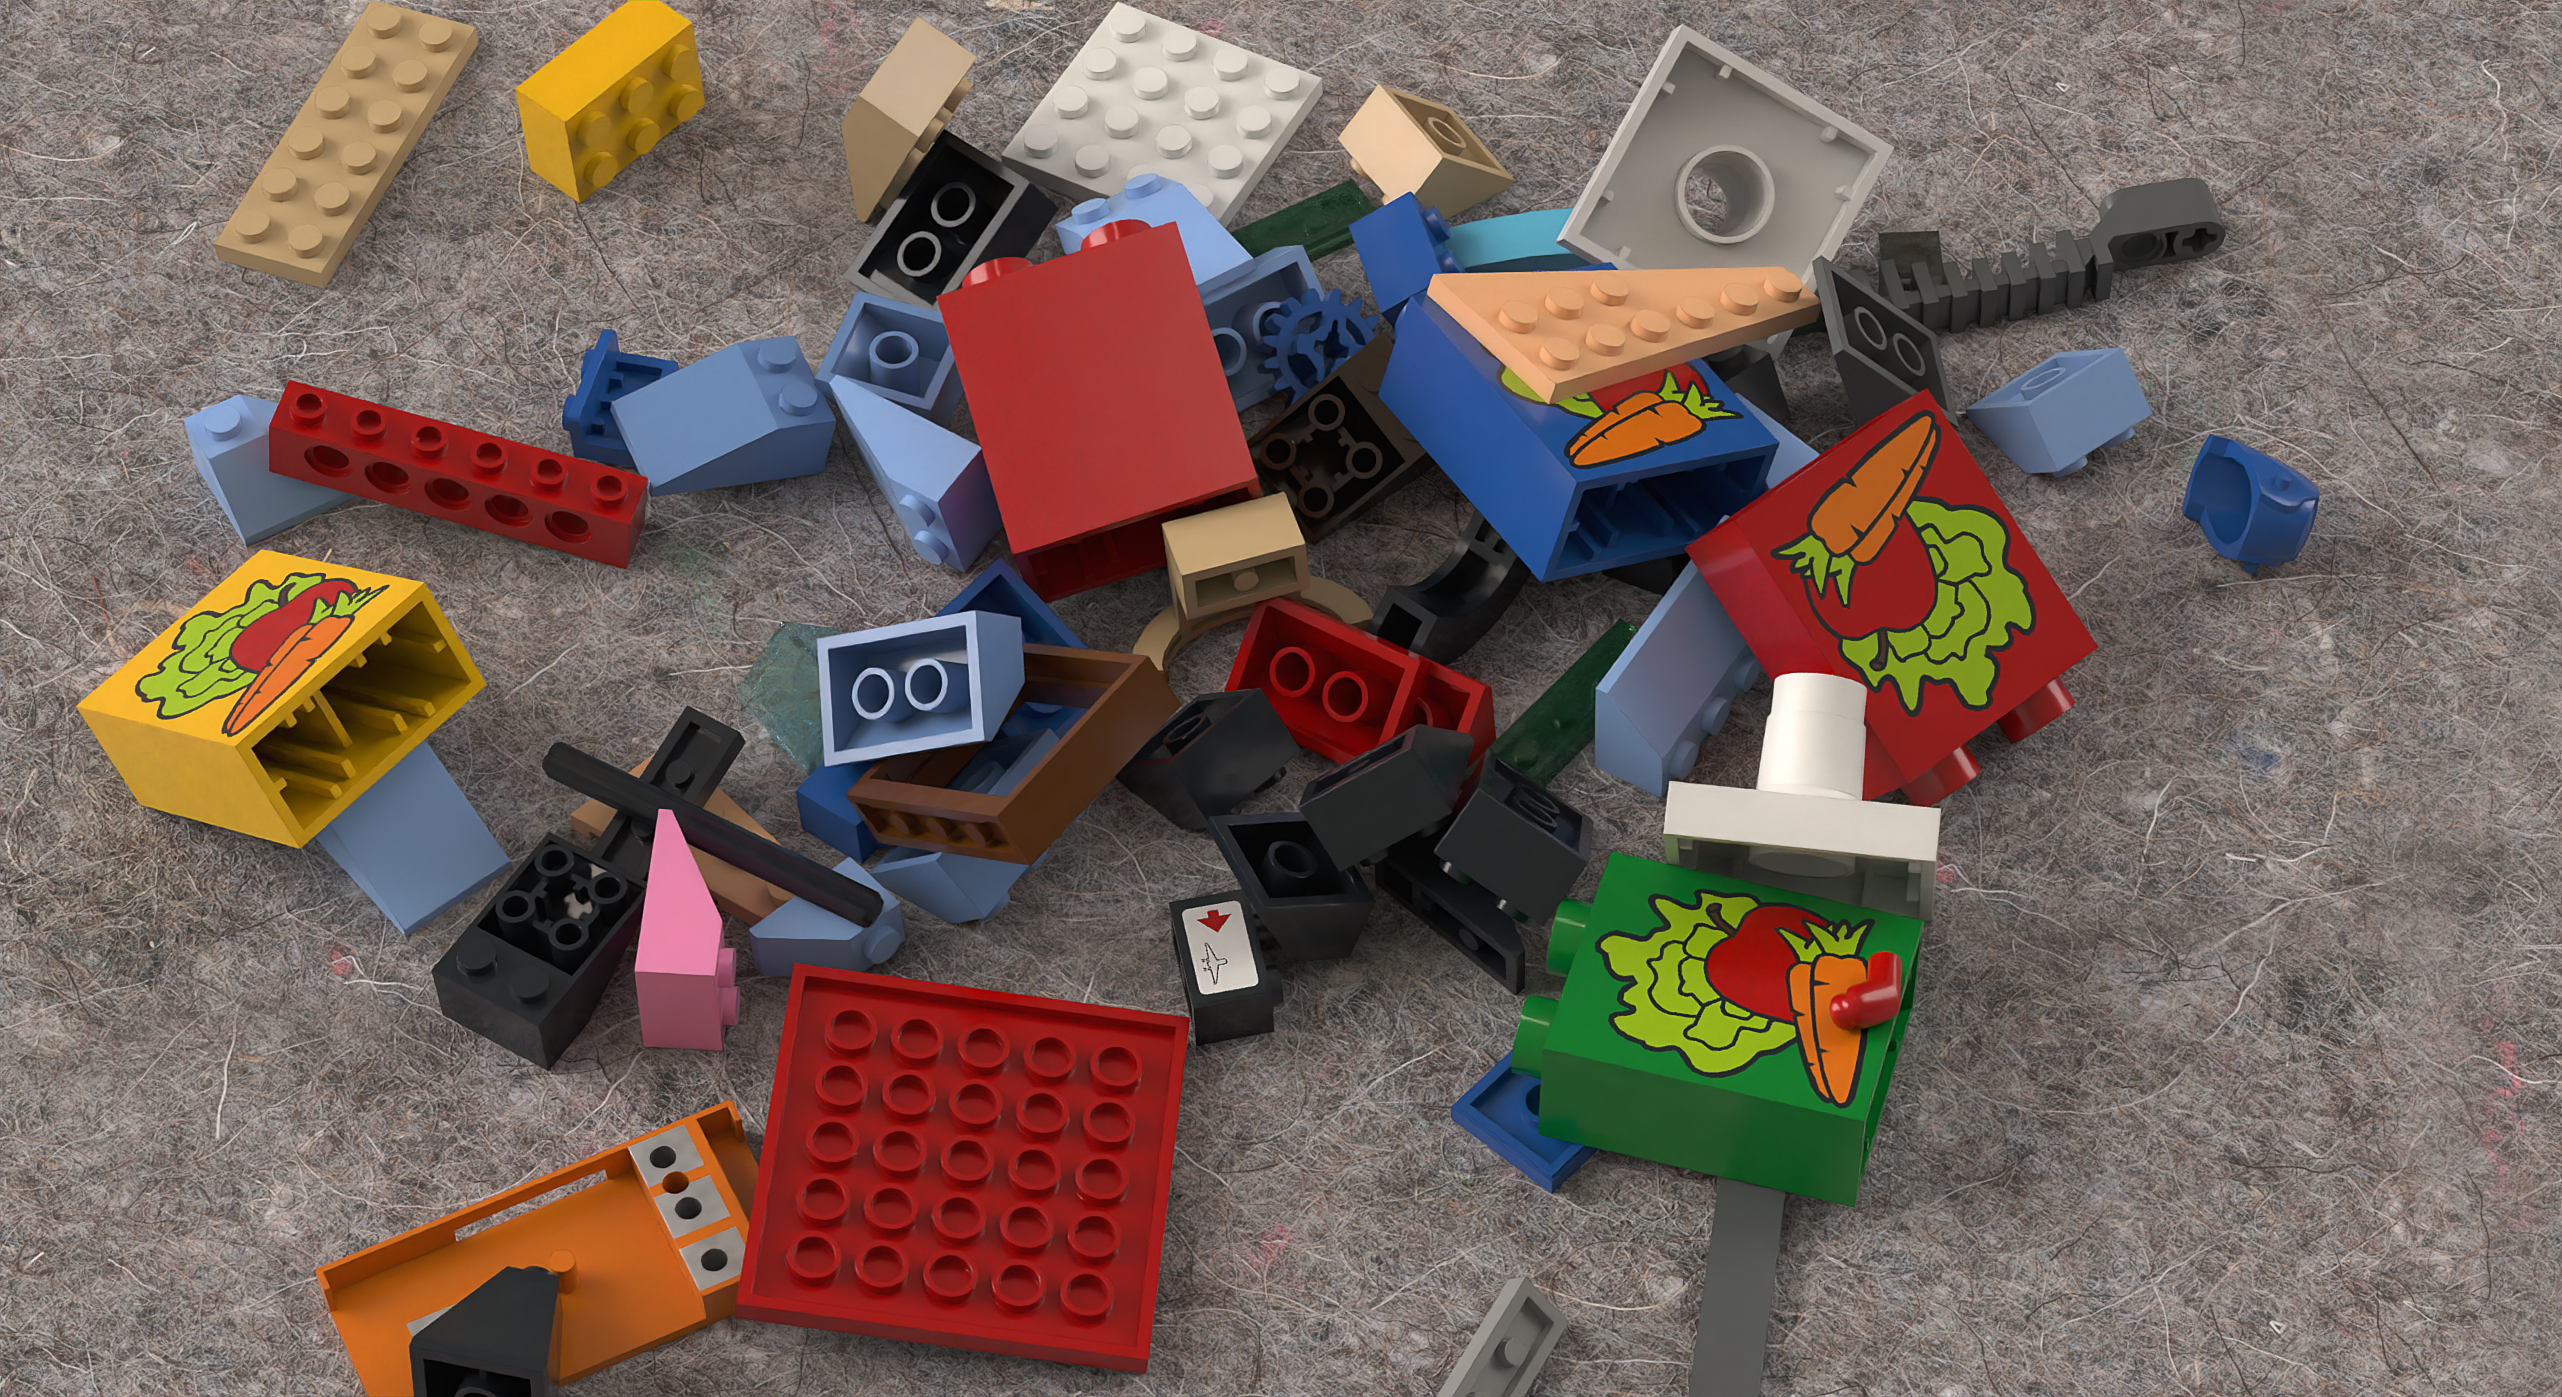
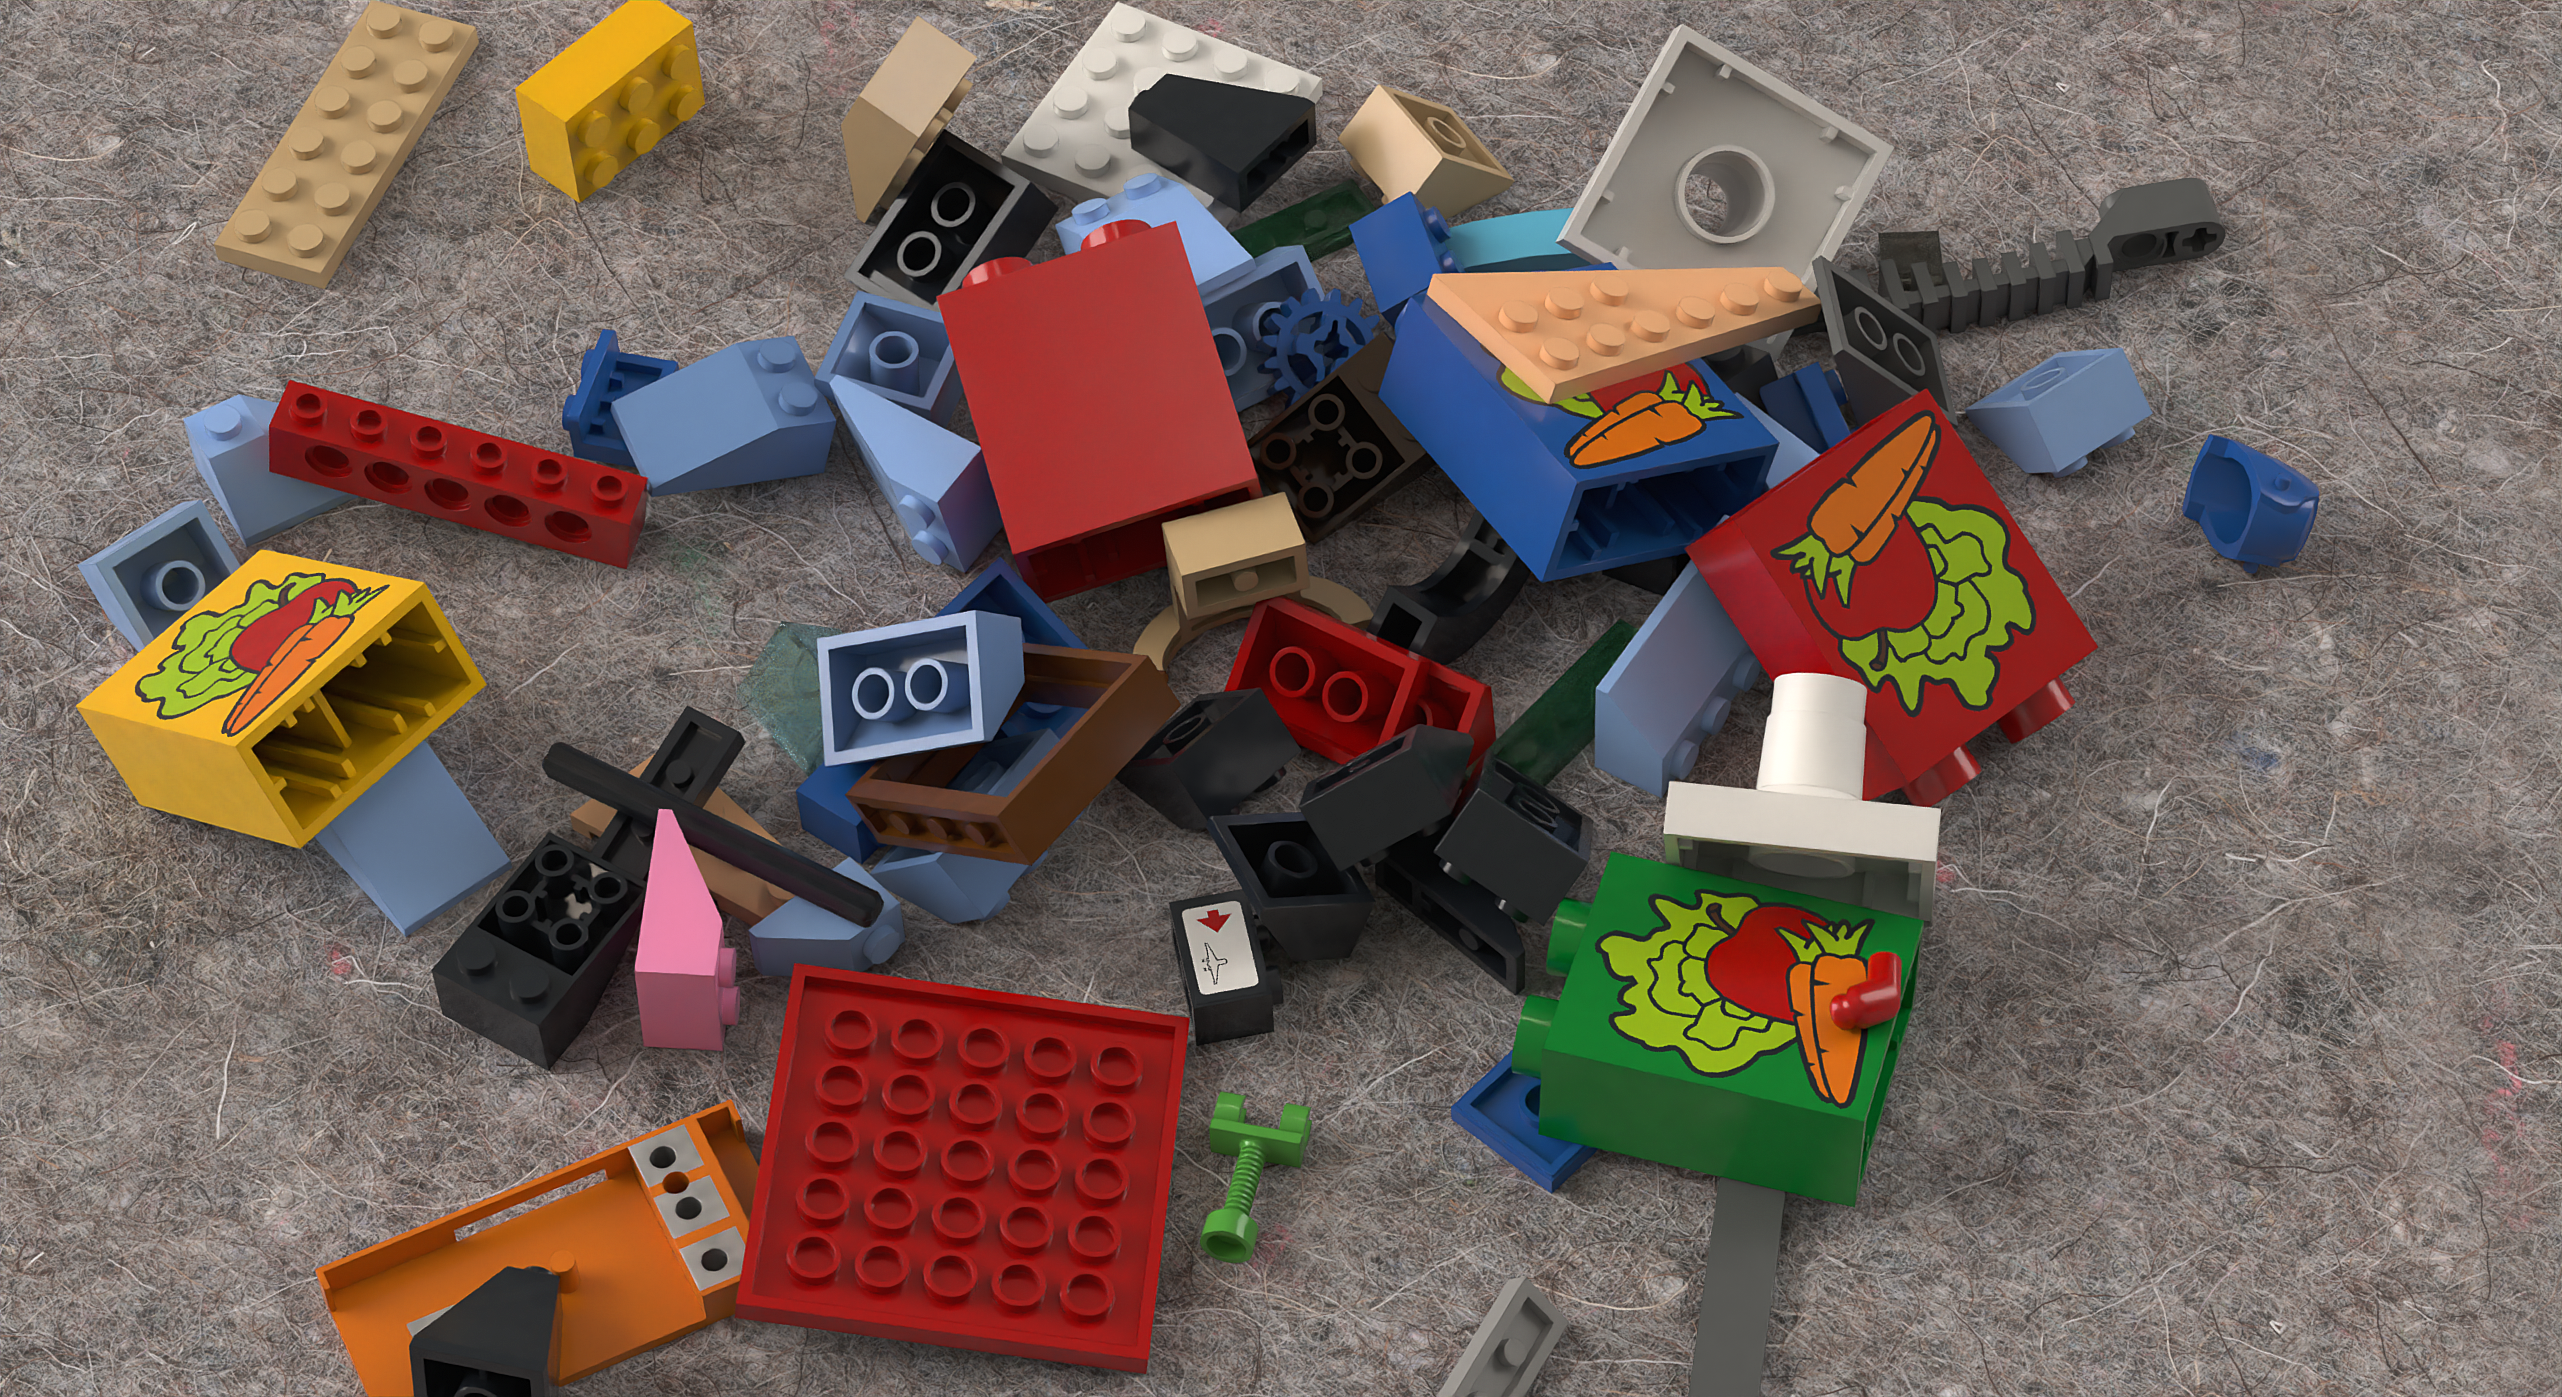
(159, 571): none -> light blue slope
(1222, 135): none -> black slope
(1229, 1231): none -> bright green bar
(1809, 406): none -> blue bracket

